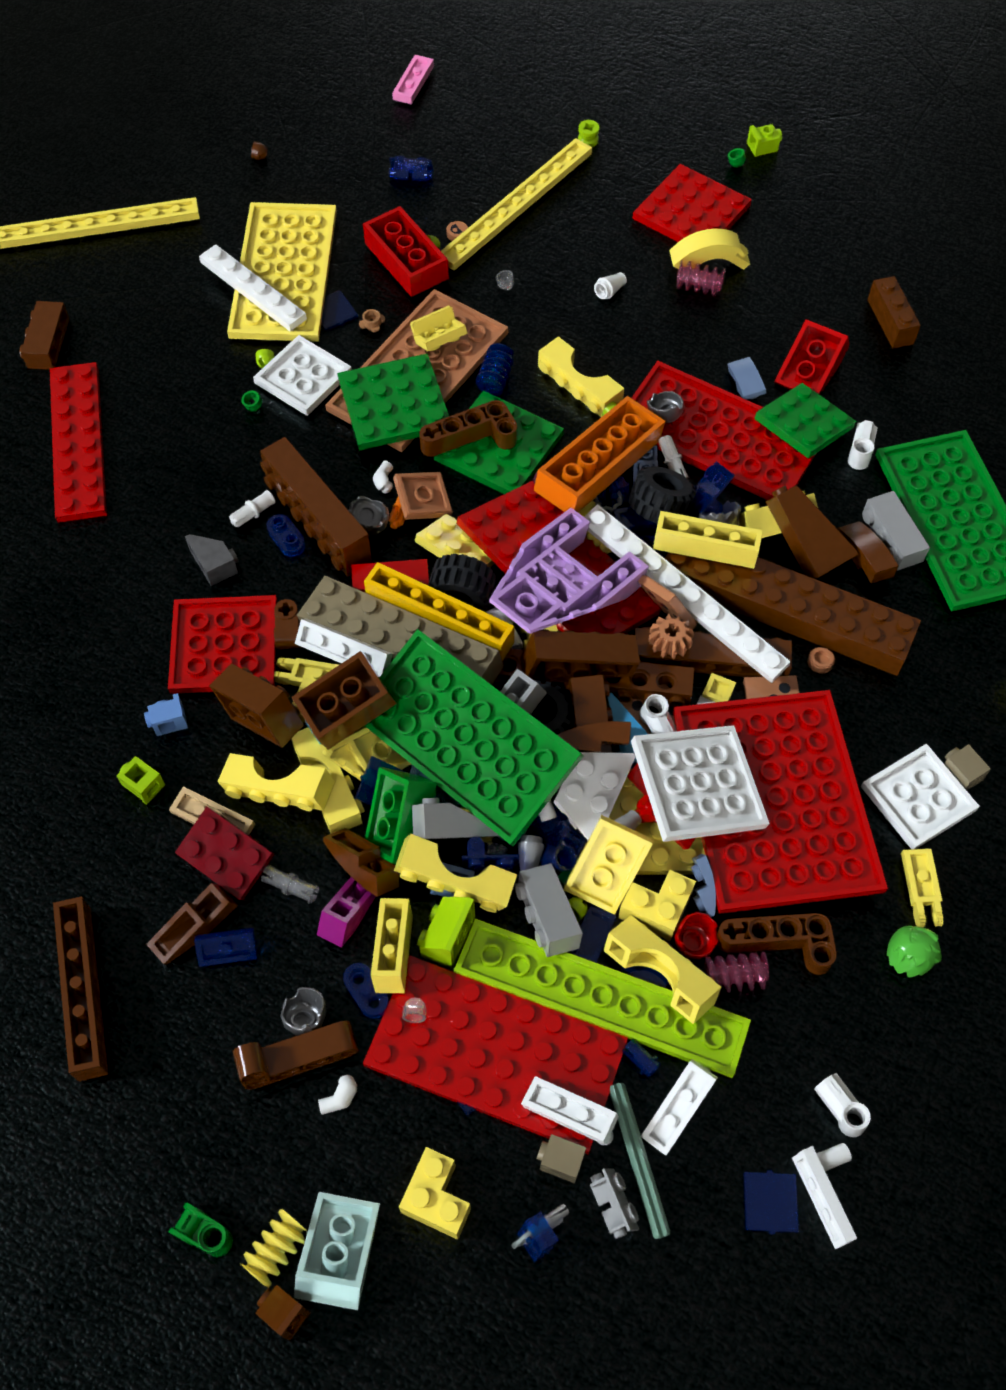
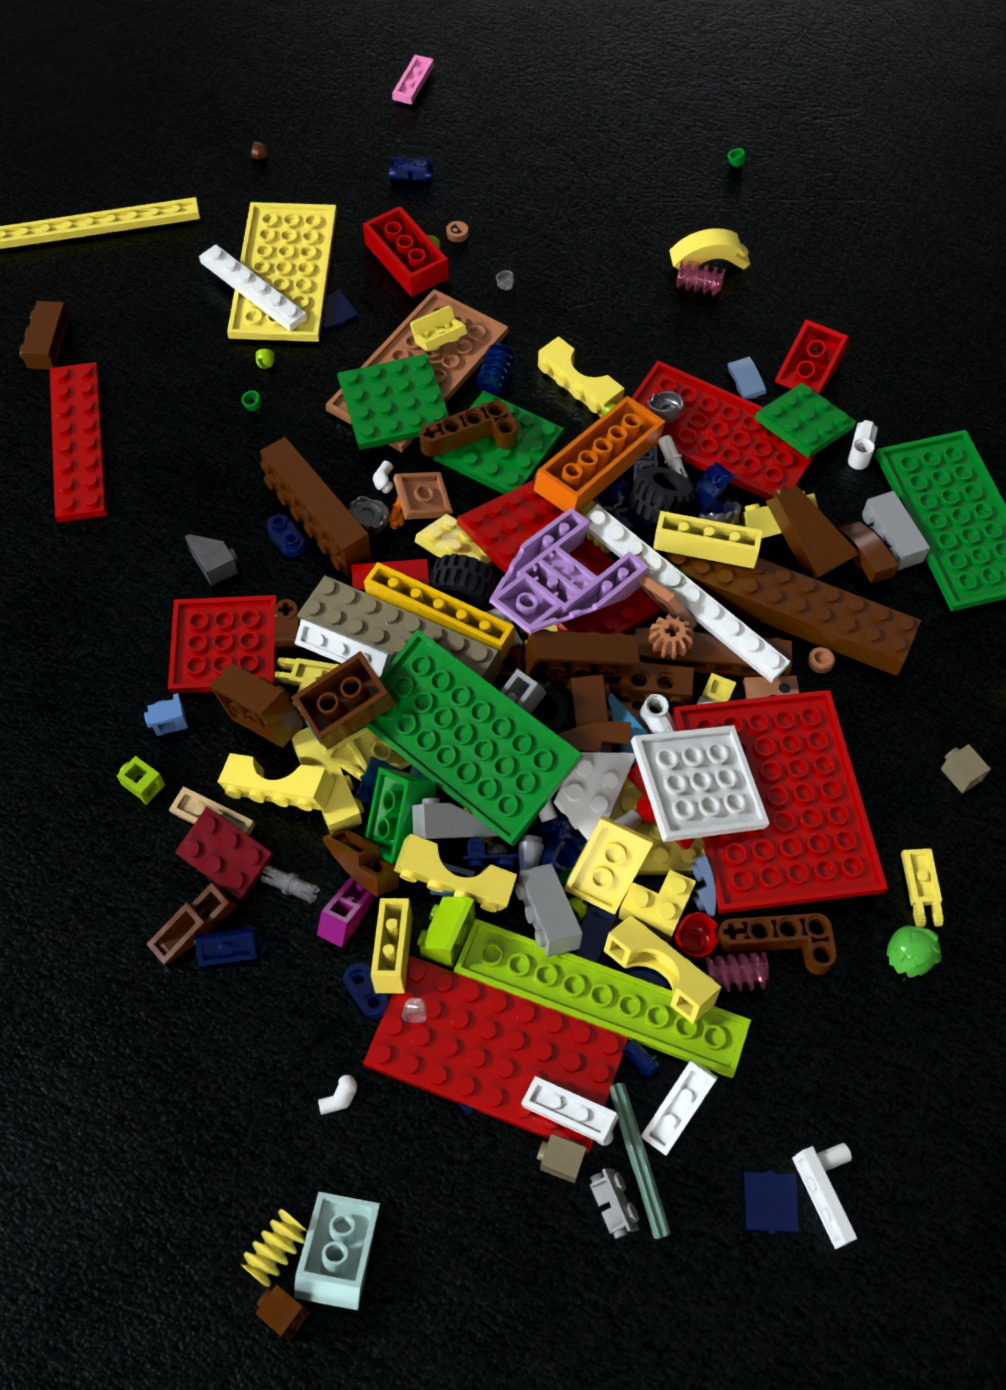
(80, 989): reddish brown brick -> none
(197, 1228): green piece -> none
(252, 509): white axle -> none
(268, 1064): reddish brown beam -> none
(301, 375): white plate -> none
(304, 1011): flat silver hair -> none
(371, 320): medium nougat plate -> none
(426, 1195): light yellow brick -> none
(515, 203): light yellow plate -> none
(538, 1233): clear blue piece -> none
(589, 132): lime wheel -> none
(609, 285): white cone -> none
(689, 204): red plate -> none
(764, 139): lime brick -> none
(841, 1103): white piece -> none
(893, 312): reddish brown brick -> none
(919, 796): white plate -> none

